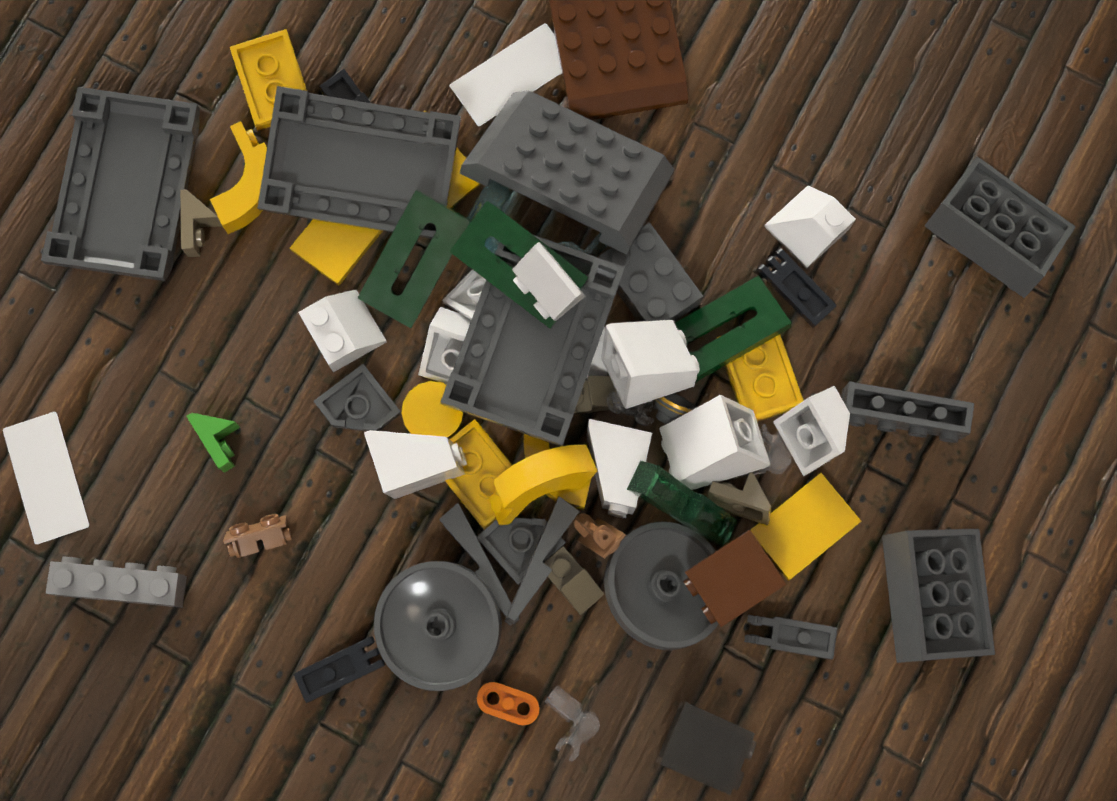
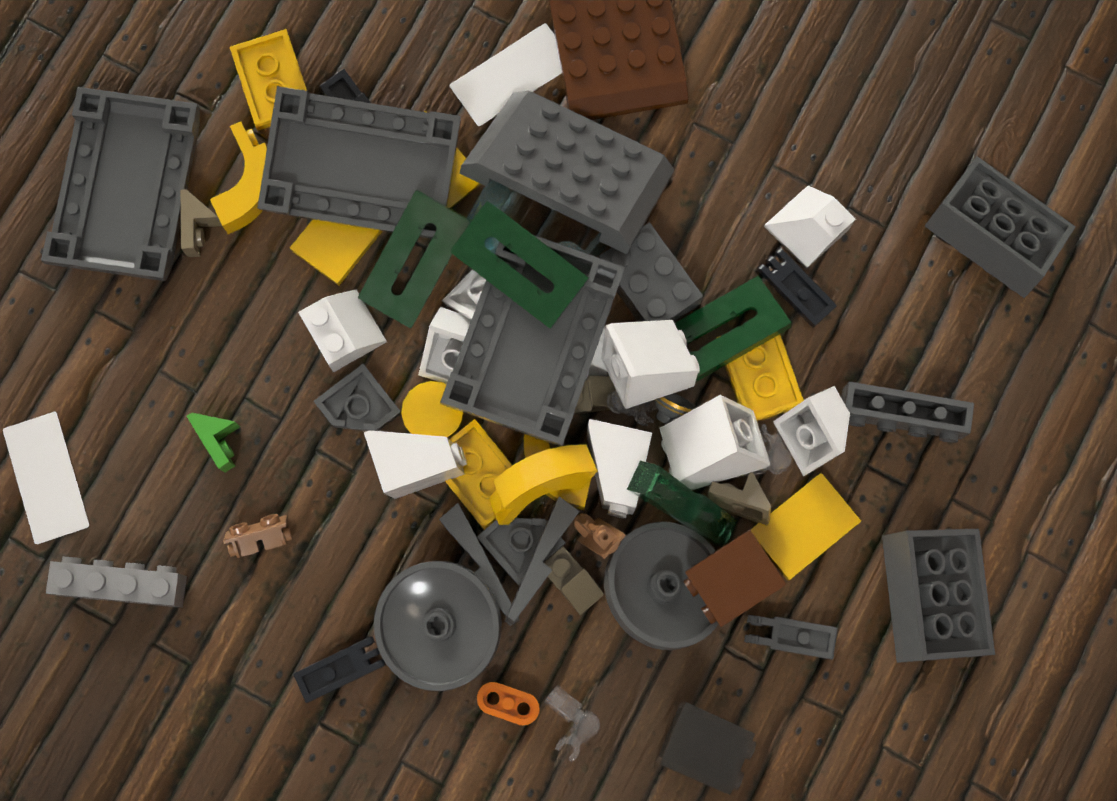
(547, 283): white slope -> none

